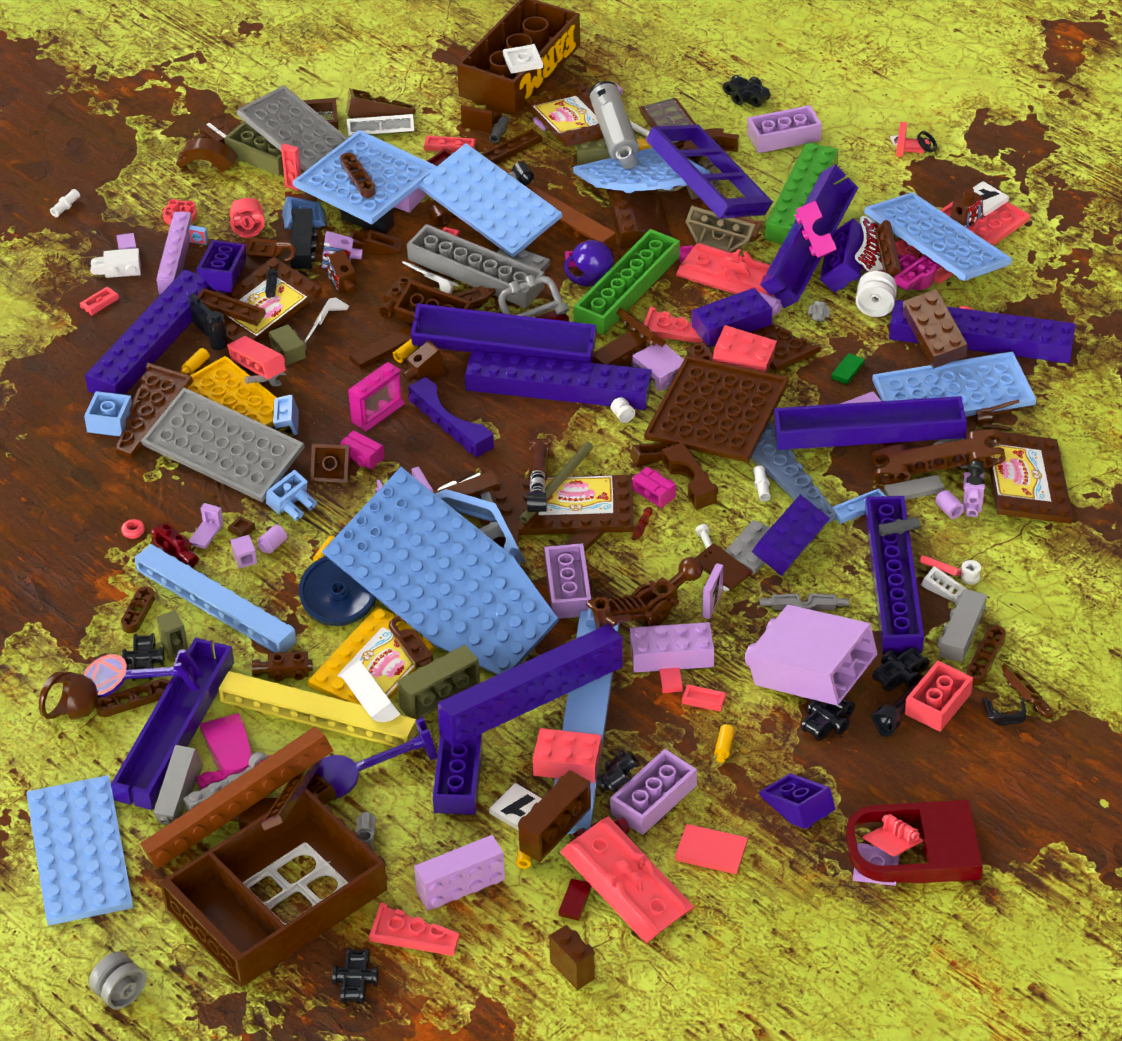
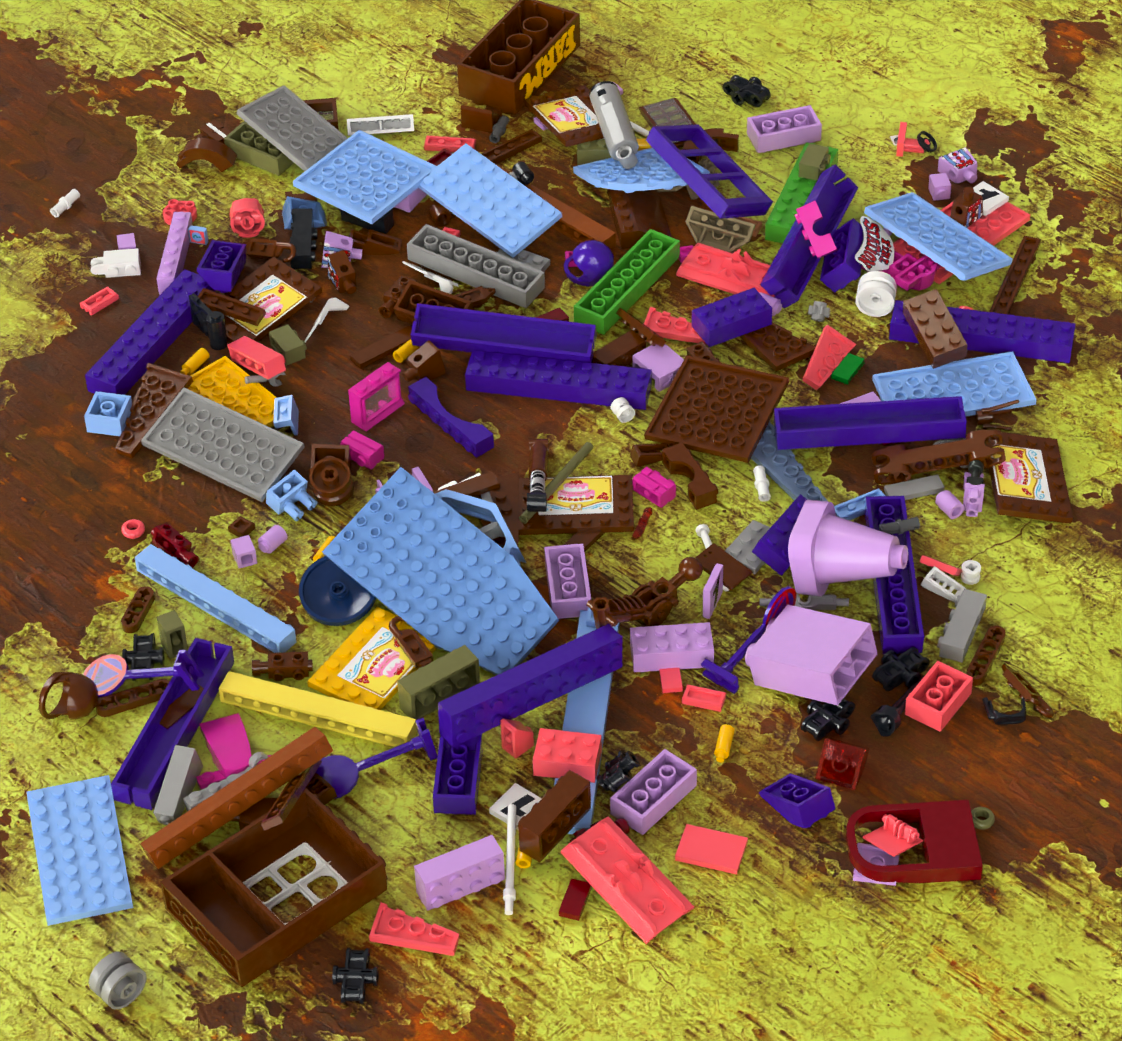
(180, 707): none -> reddish brown tile
(210, 526): lavender bracket -> none
(271, 283): black axle -> none
(291, 164): coral tile -> none
(331, 481): none -> reddish brown wheel
(359, 174): reddish brown beam -> none
(363, 105): reddish brown wedge -> none
(366, 828): light grey piece -> none
(369, 693): white brick -> none
(509, 892): none -> white bar
(516, 737): none -> coral slope
(522, 58): white tile -> none
(531, 281): light grey bar -> none
(572, 956): reddish brown brick -> none
(722, 675): none -> dark purple piece
(744, 349): coral brick -> none
(814, 161): none -> olive brick
(828, 354): none -> coral wing
(837, 550): none -> lavender cone
(841, 763): none -> clear red slope
(887, 249): reddish brown tile -> none
(939, 186): none -> lavender brick
(959, 166): none -> lavender torso
(985, 812): none -> olive piece
(1015, 275): none -> reddish brown tile

